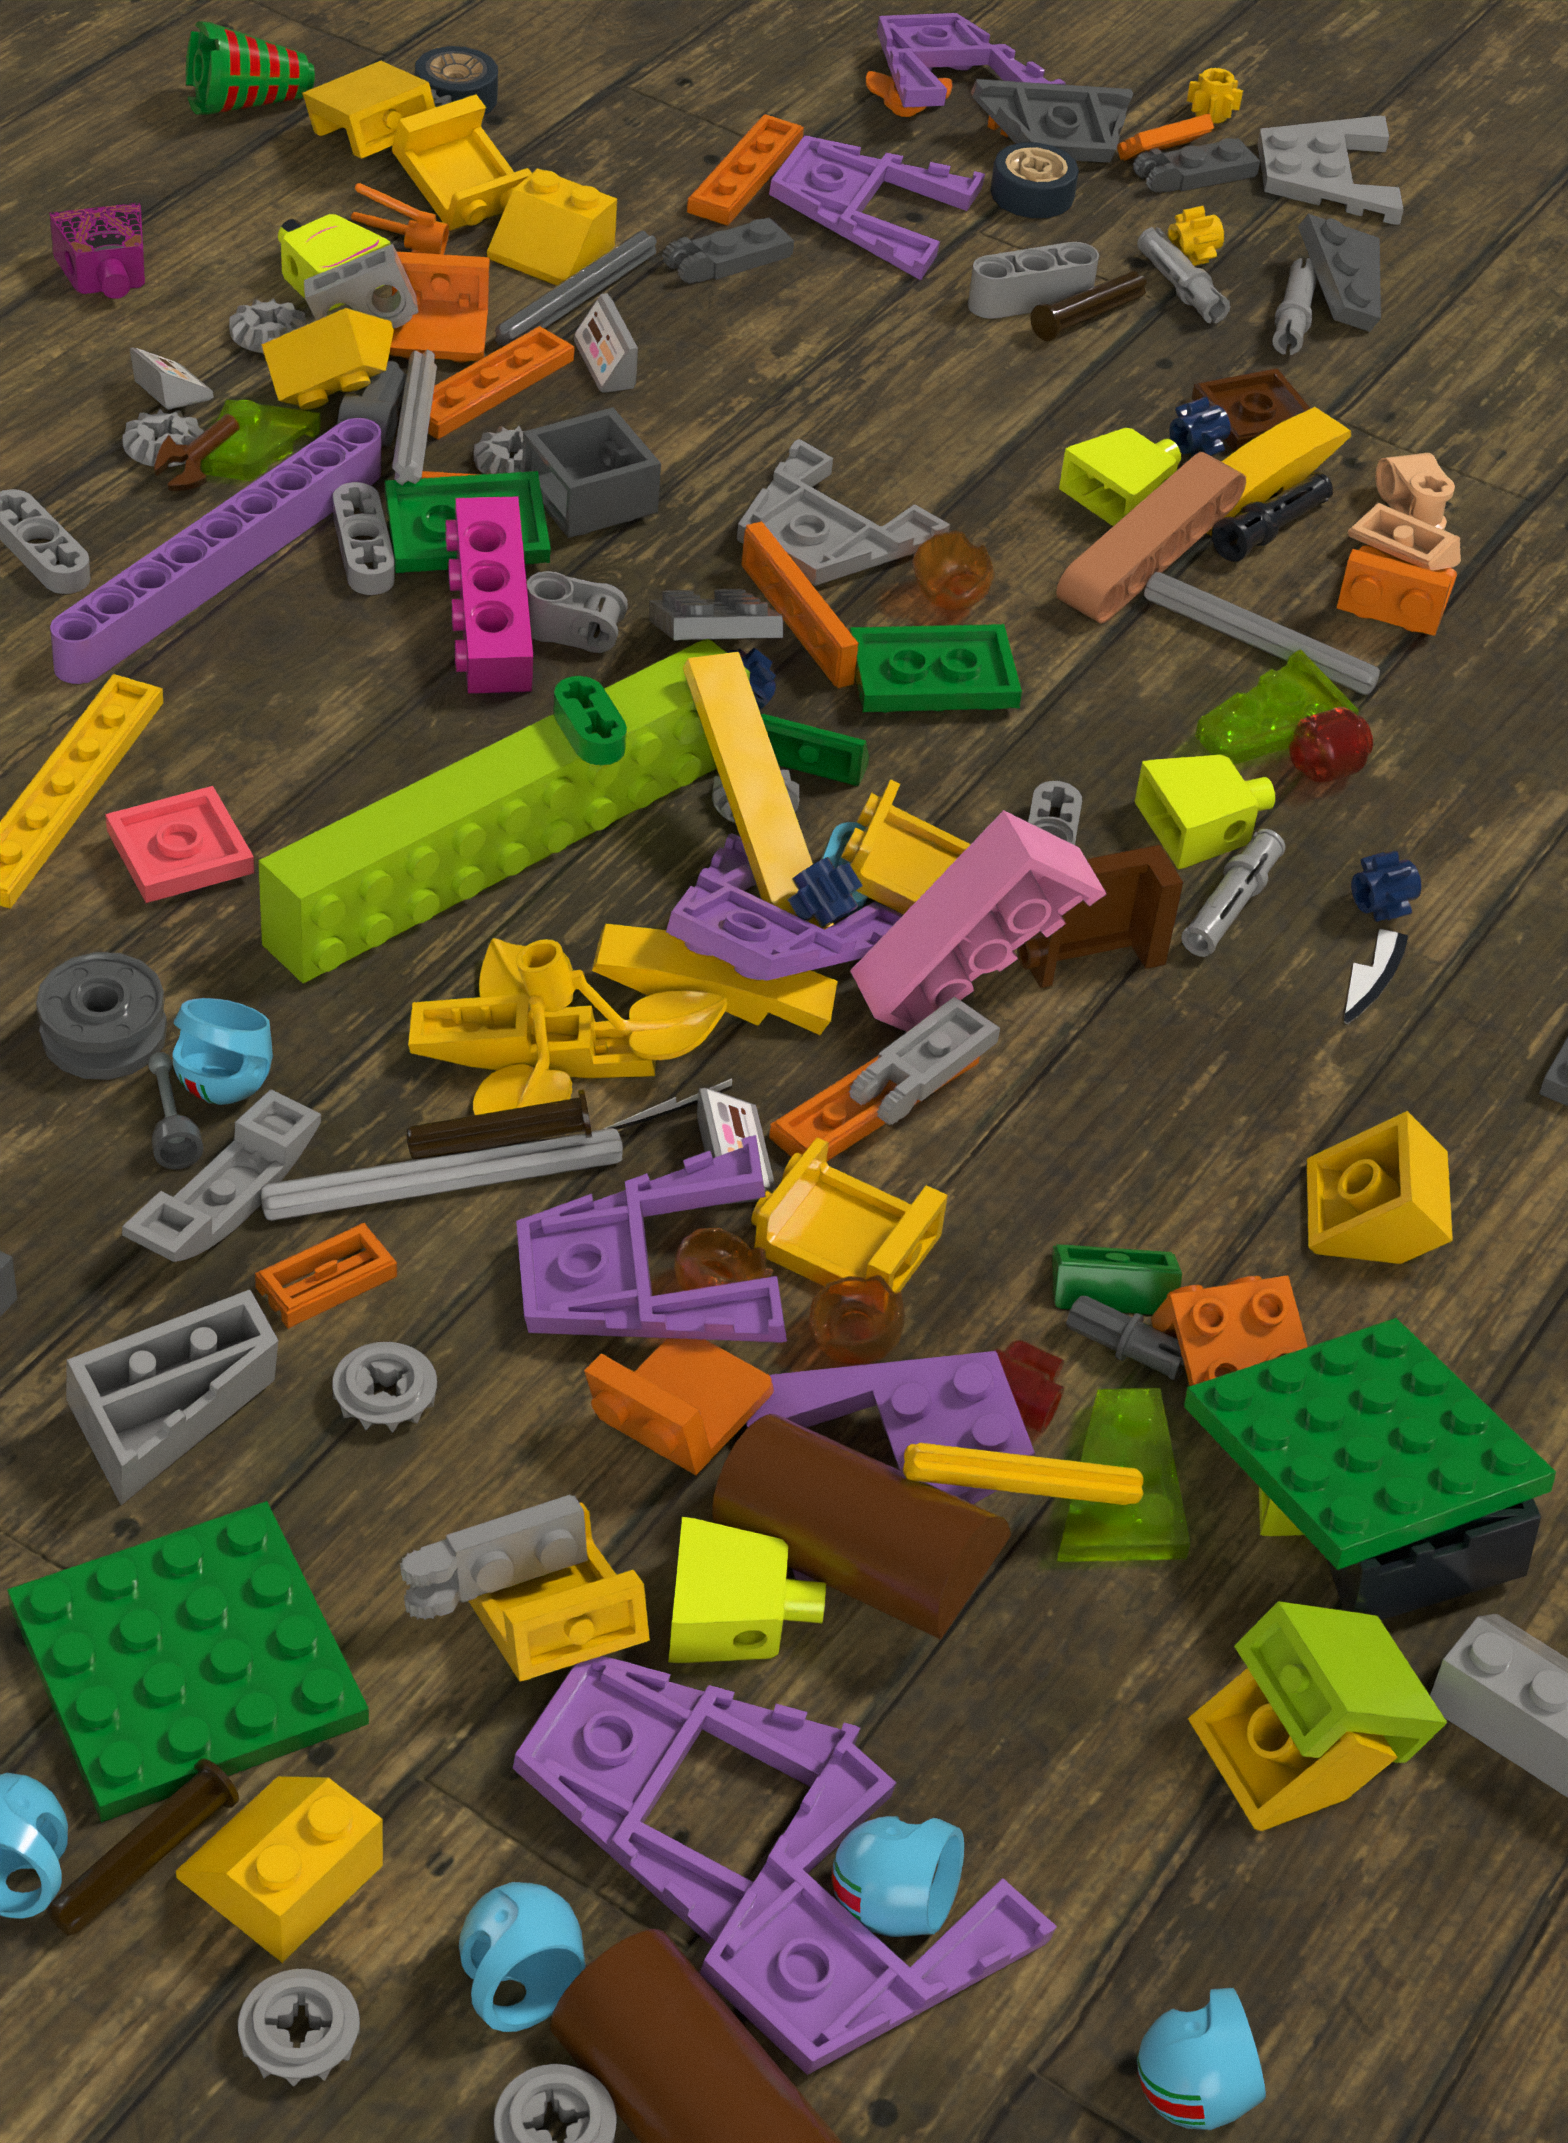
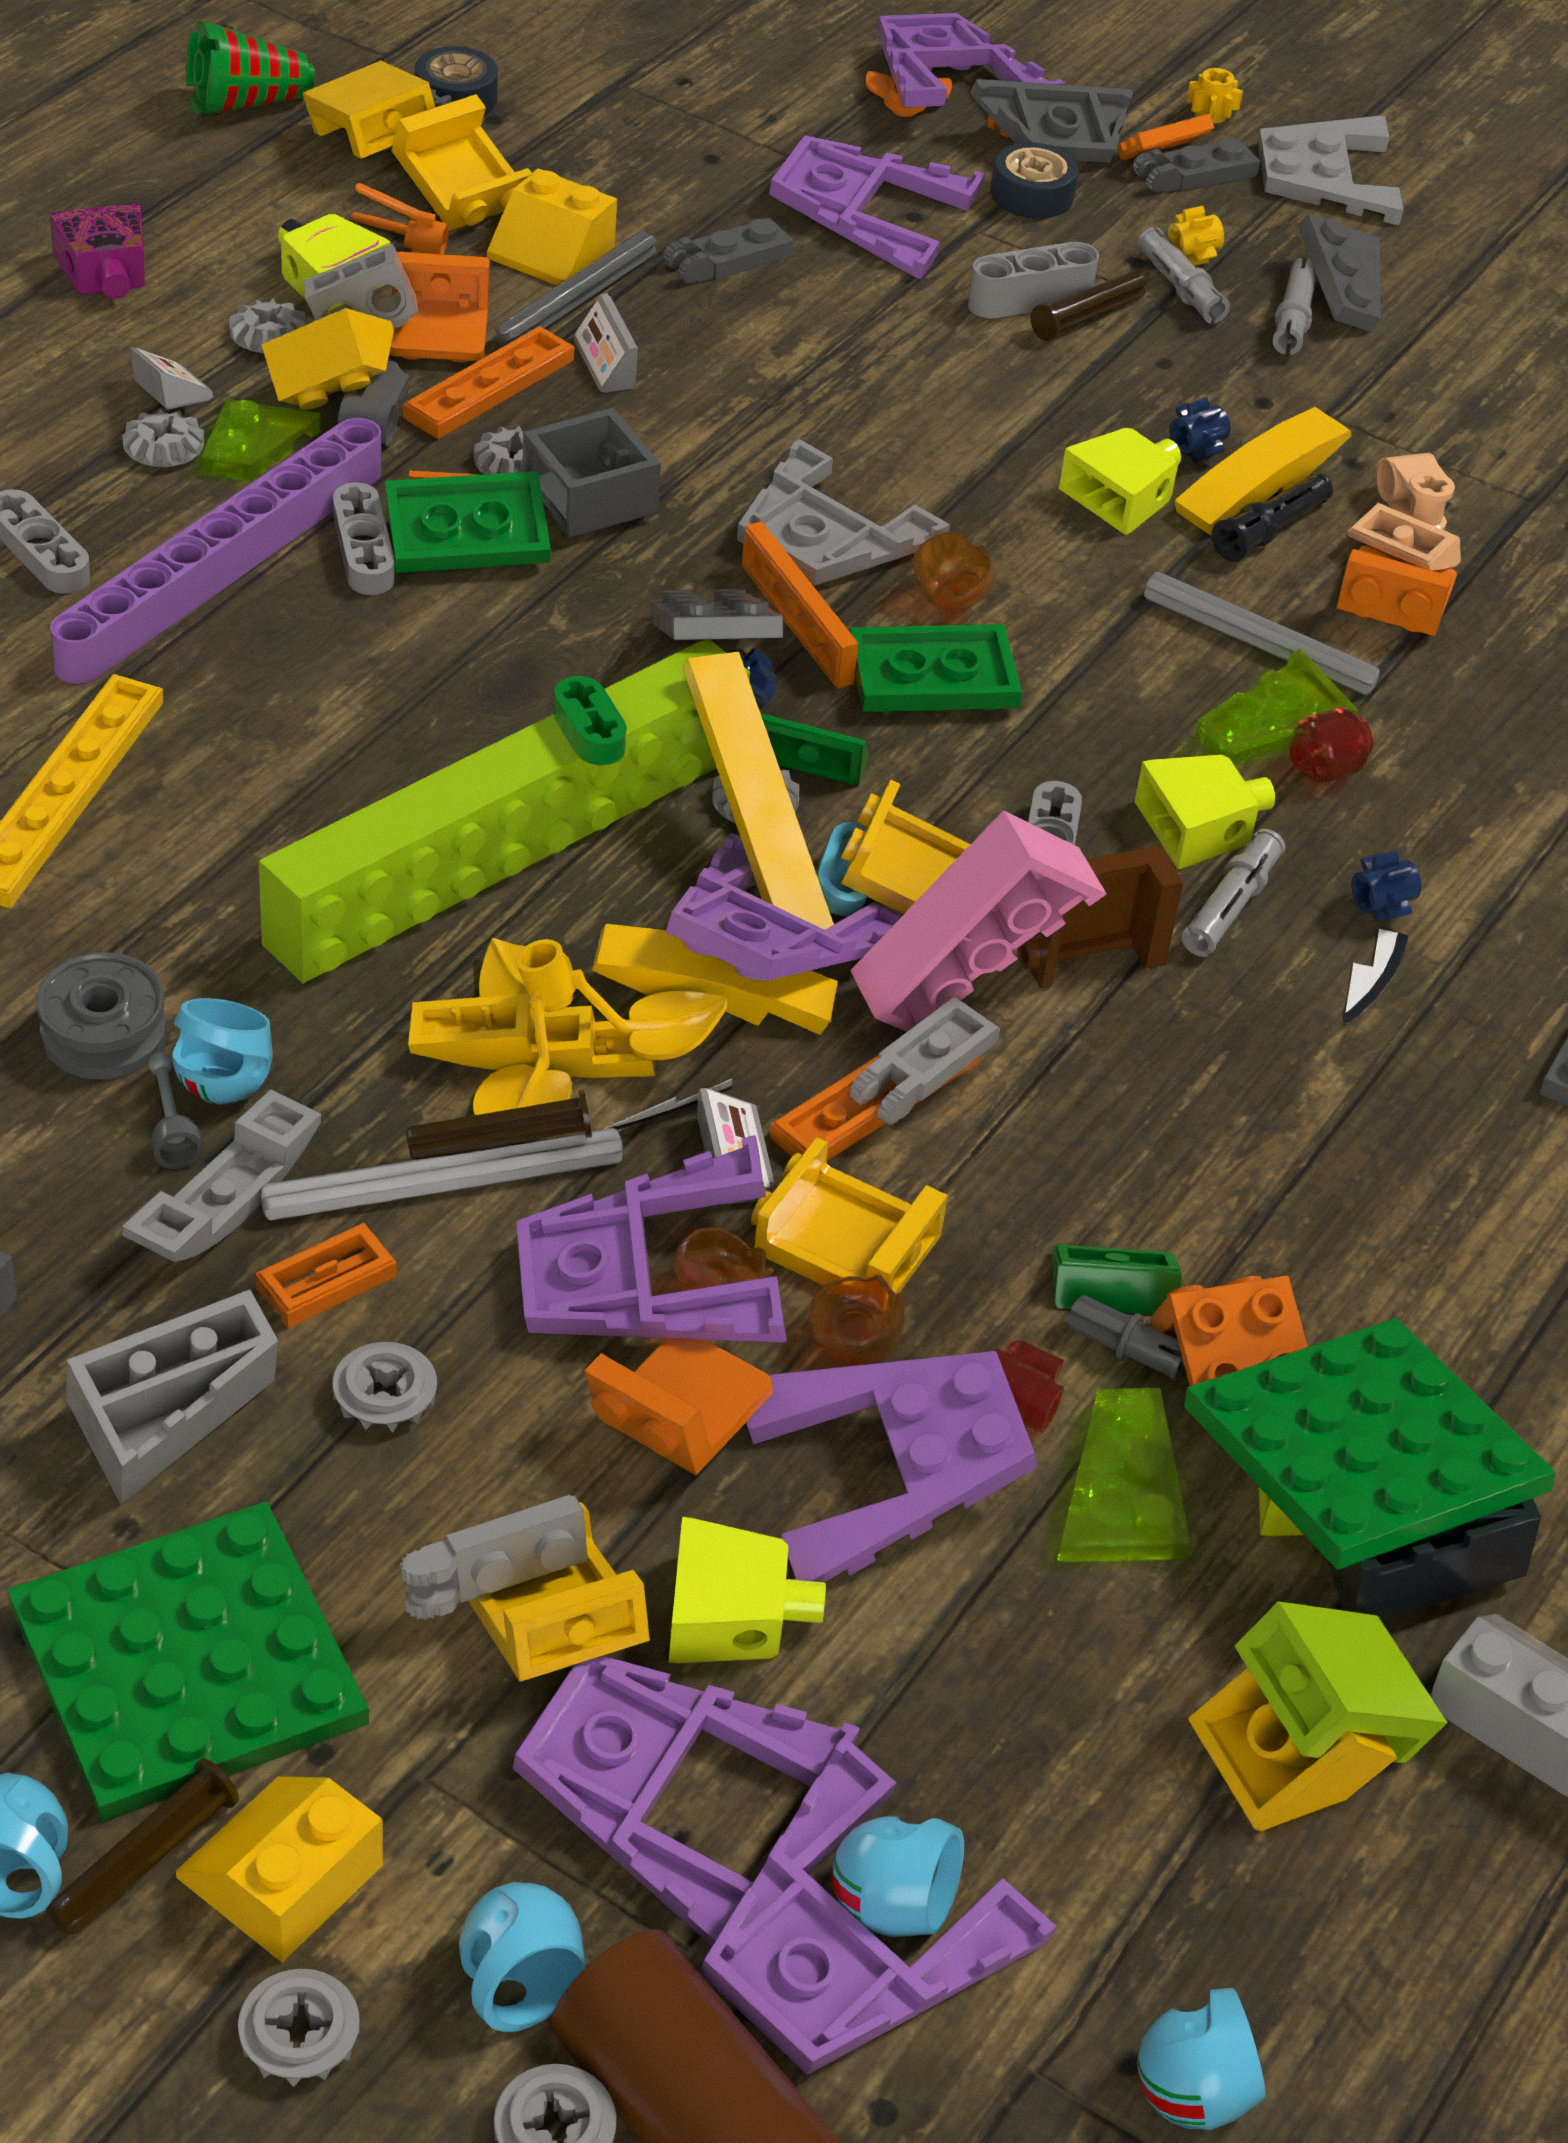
(179, 844): coral plate -> none
(194, 453): reddish brown bar -> none
(414, 417): light grey axle -> none
(492, 595): dark pink brick -> none
(568, 611): light grey piece -> none
(745, 170): orange tile -> none
(825, 892): dark blue gear -> none
(858, 1522): reddish brown brick -> none
(1022, 1474): yellow axle -> none
(1150, 537): nougat beam -> none
(1252, 403): reddish brown tile -> none
(1380, 1194): yellow slope -> none

